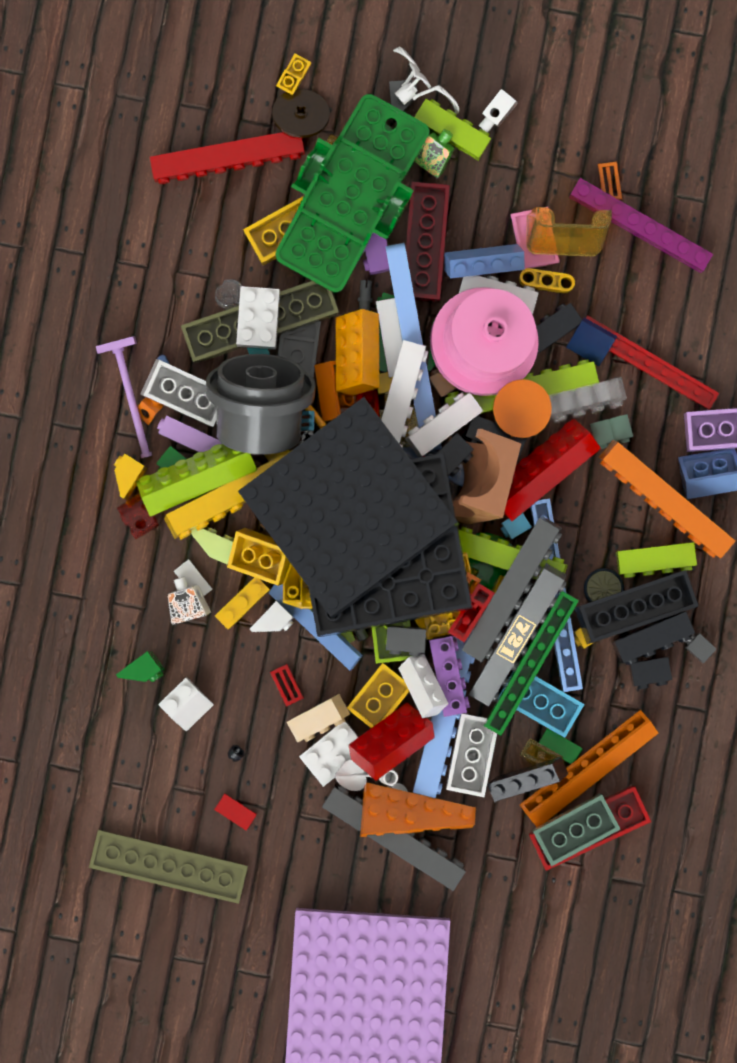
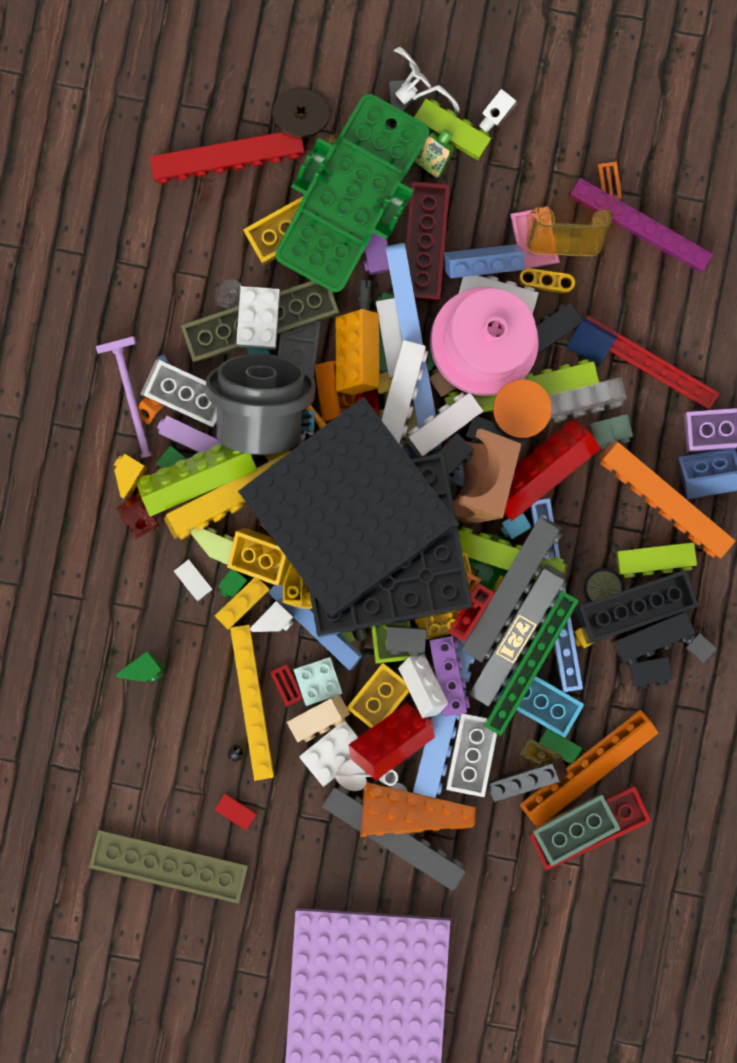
(186, 602): torso -> none
(186, 704): white slope -> none
(232, 584): none -> green brick
(252, 702): none -> yellow brick
(293, 74): yellow slope -> none
(318, 681): none -> light aqua brick

